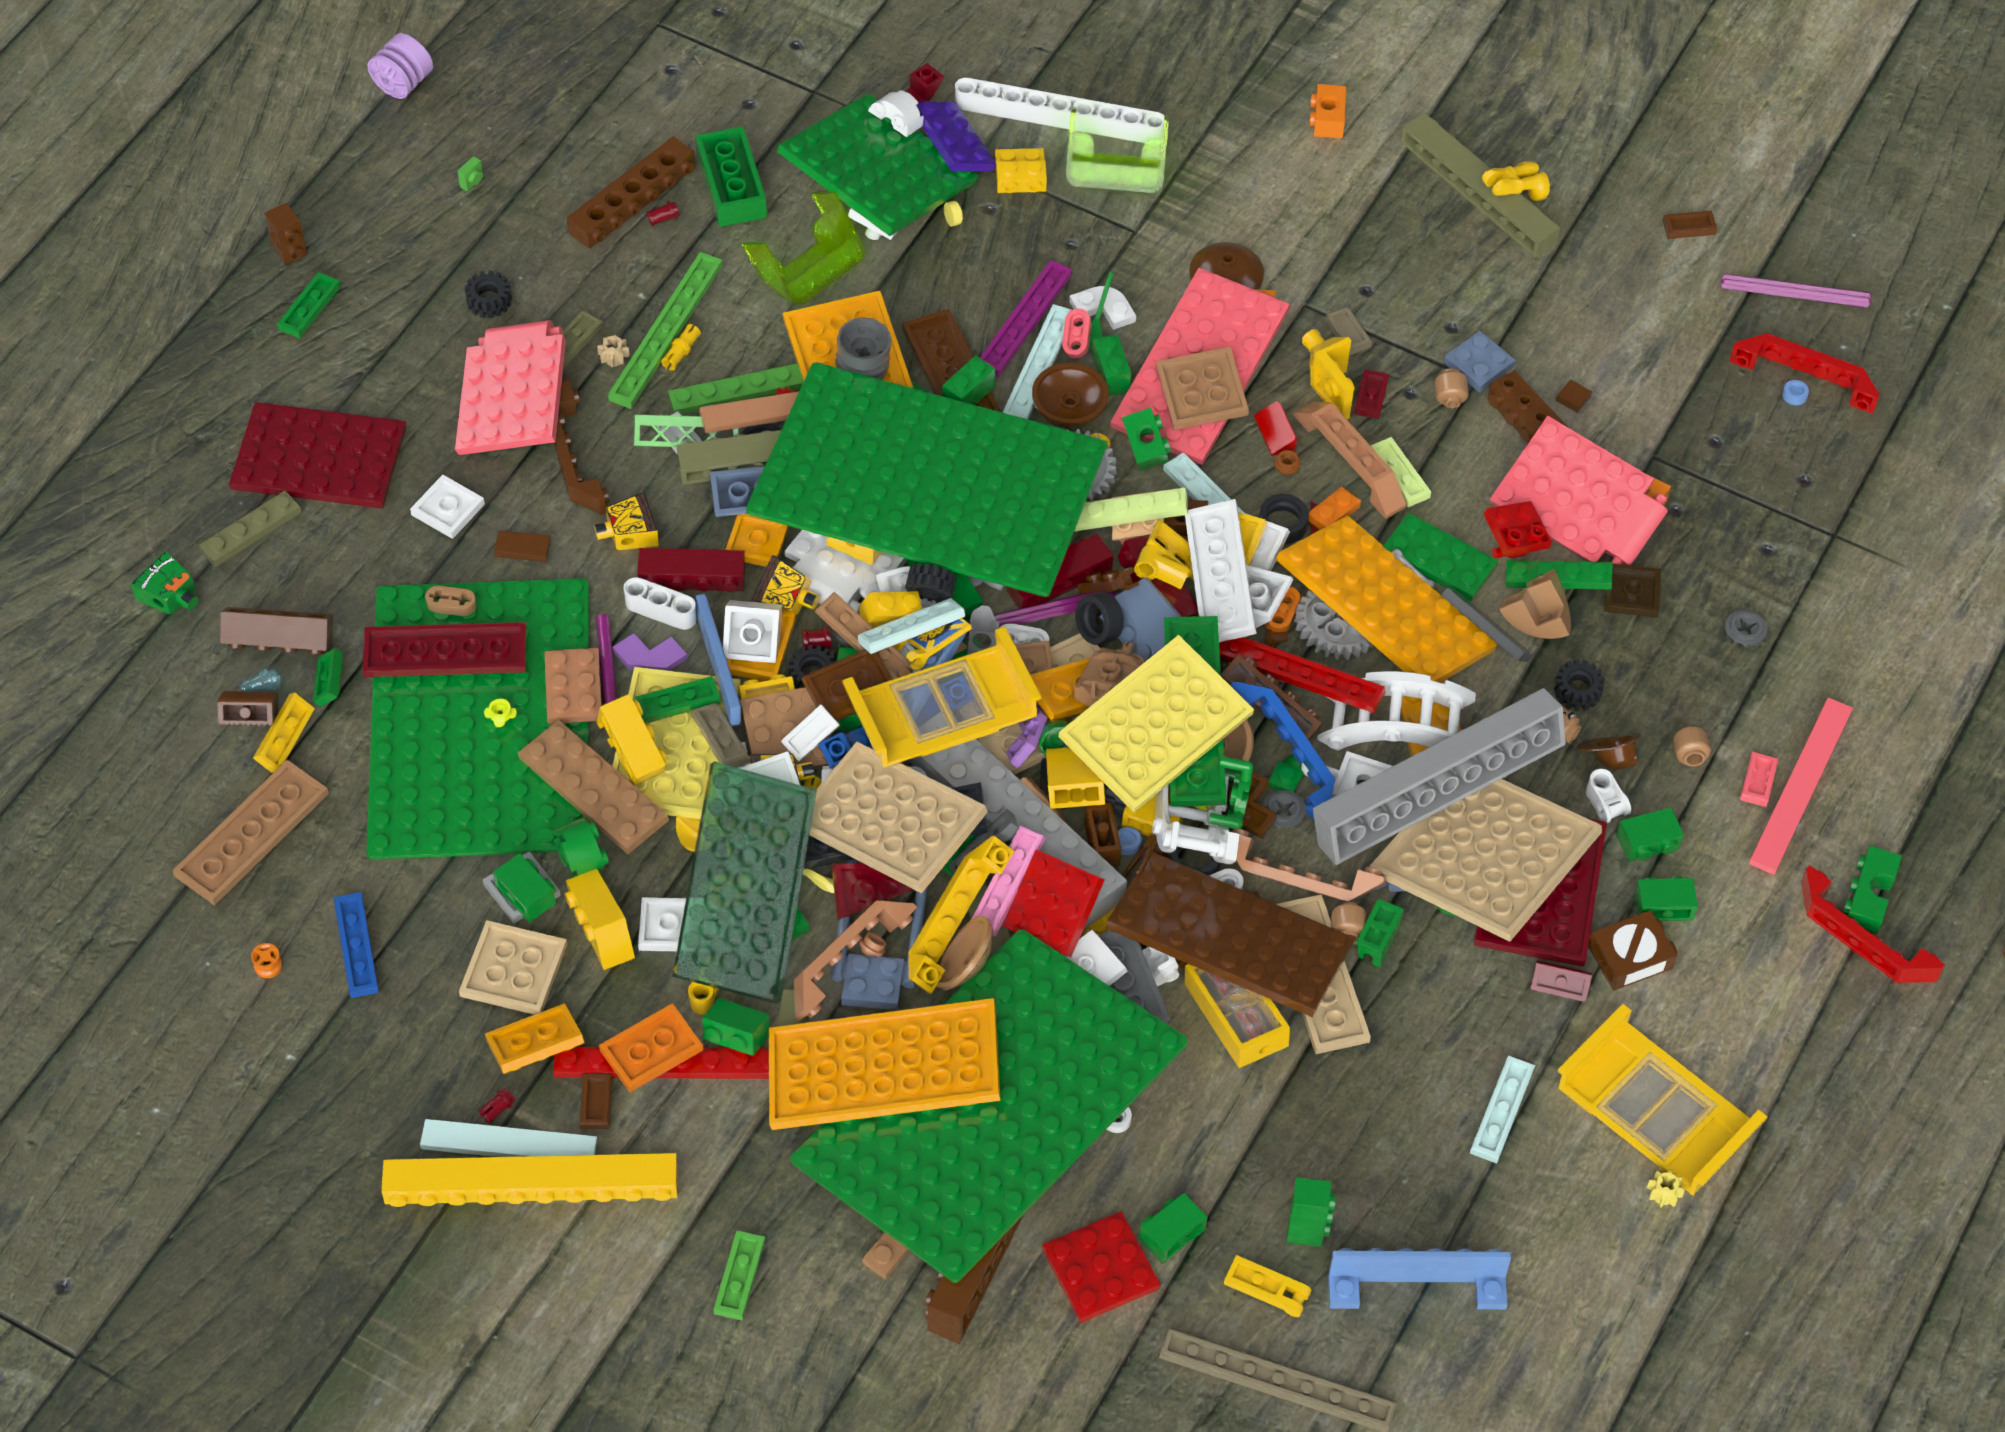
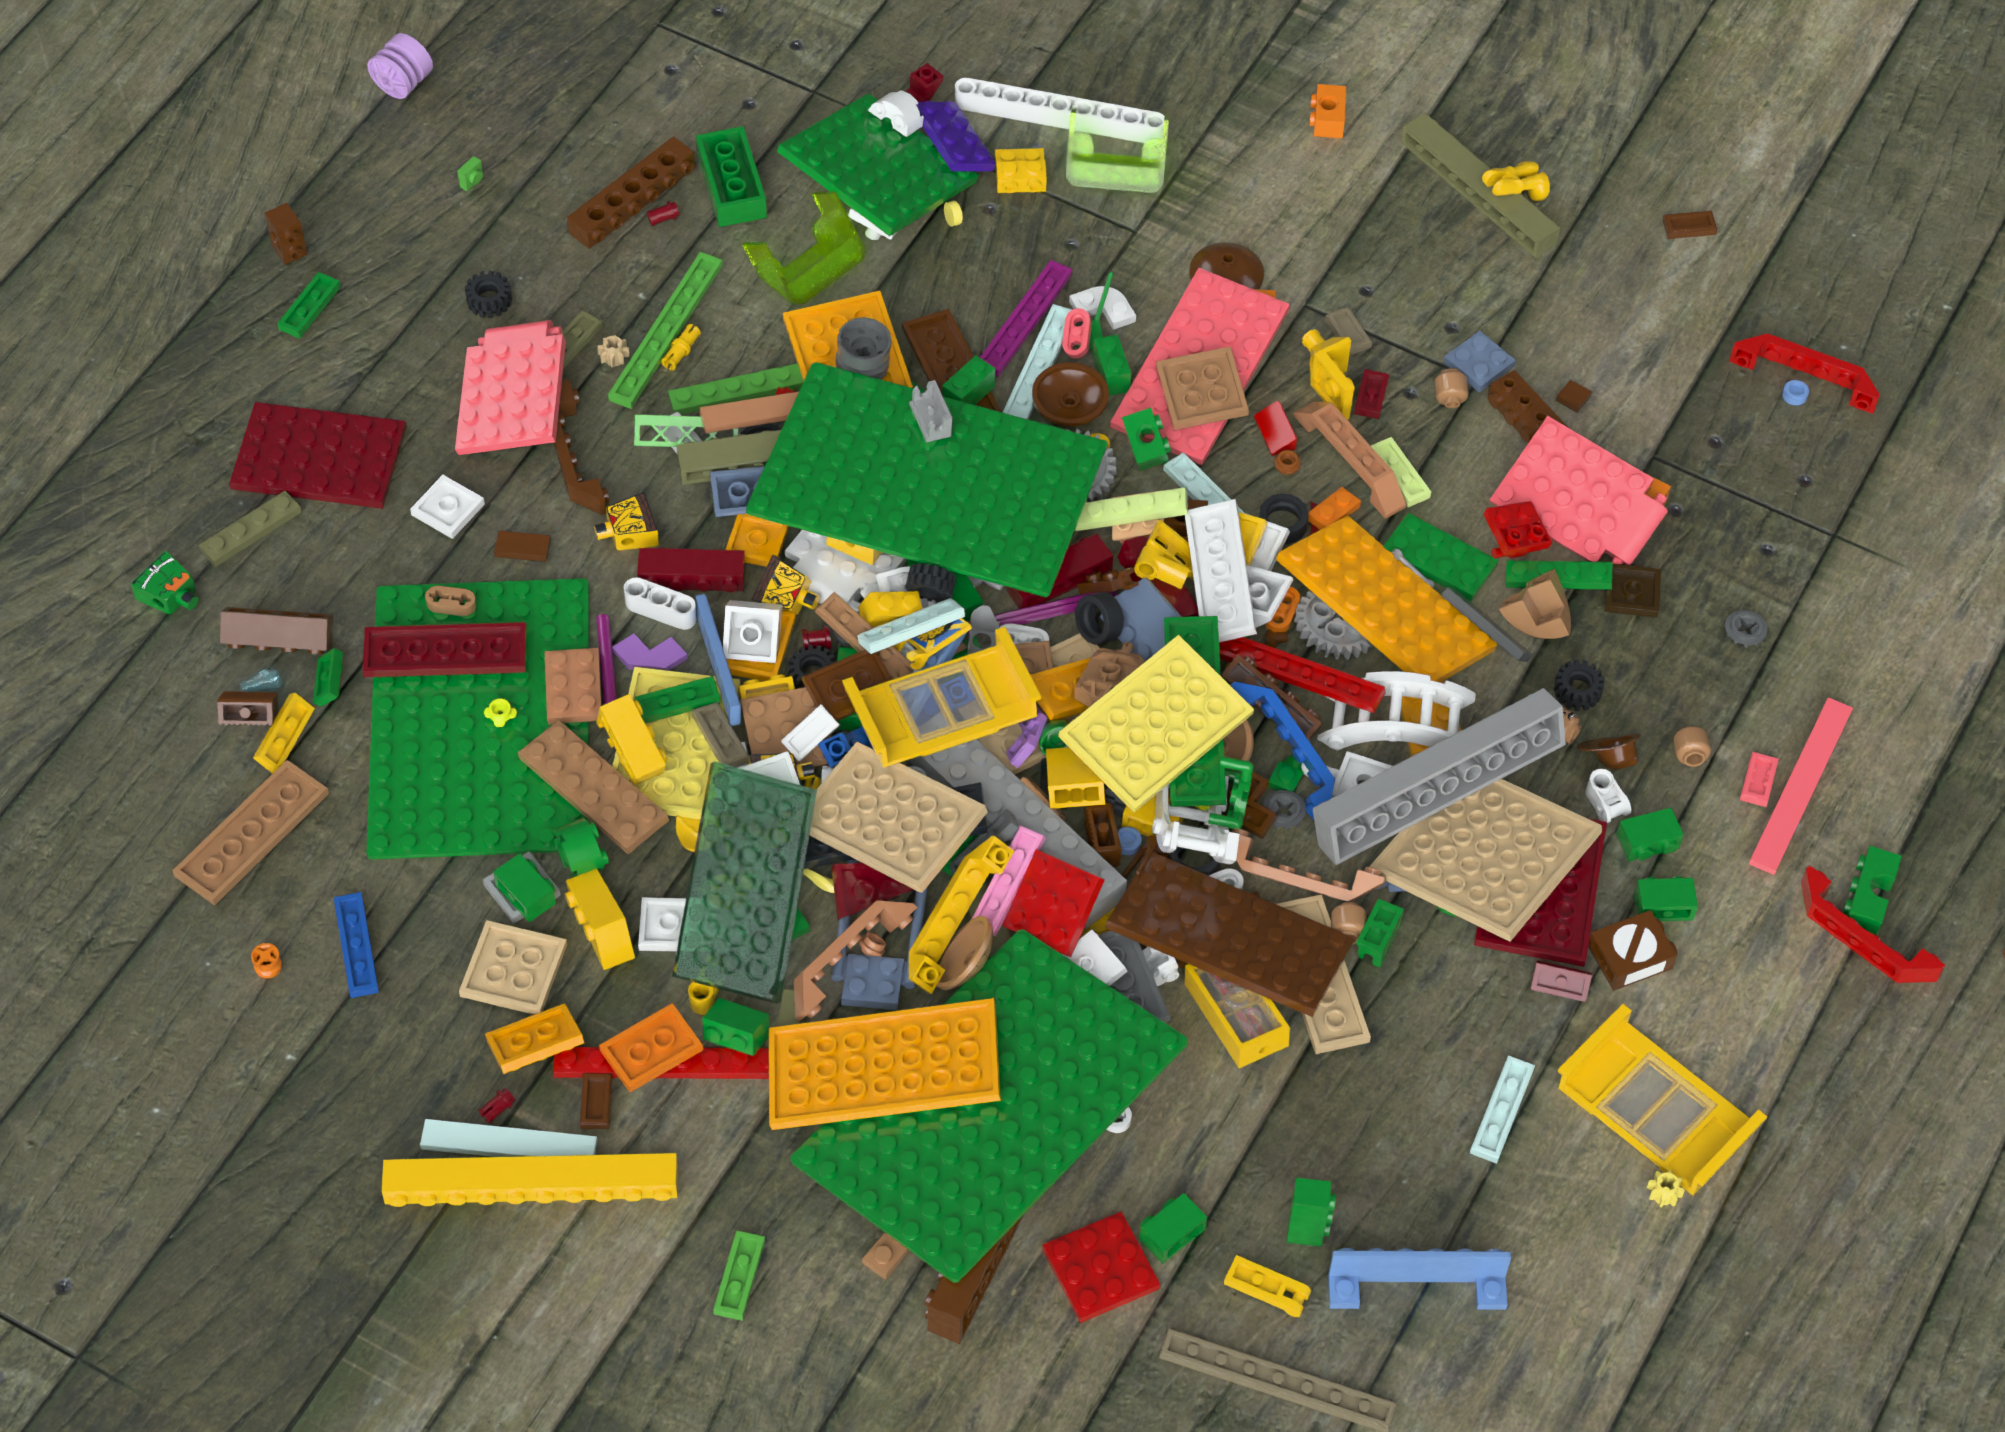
(931, 412): none -> light grey hinge
(1795, 290): axle -> none

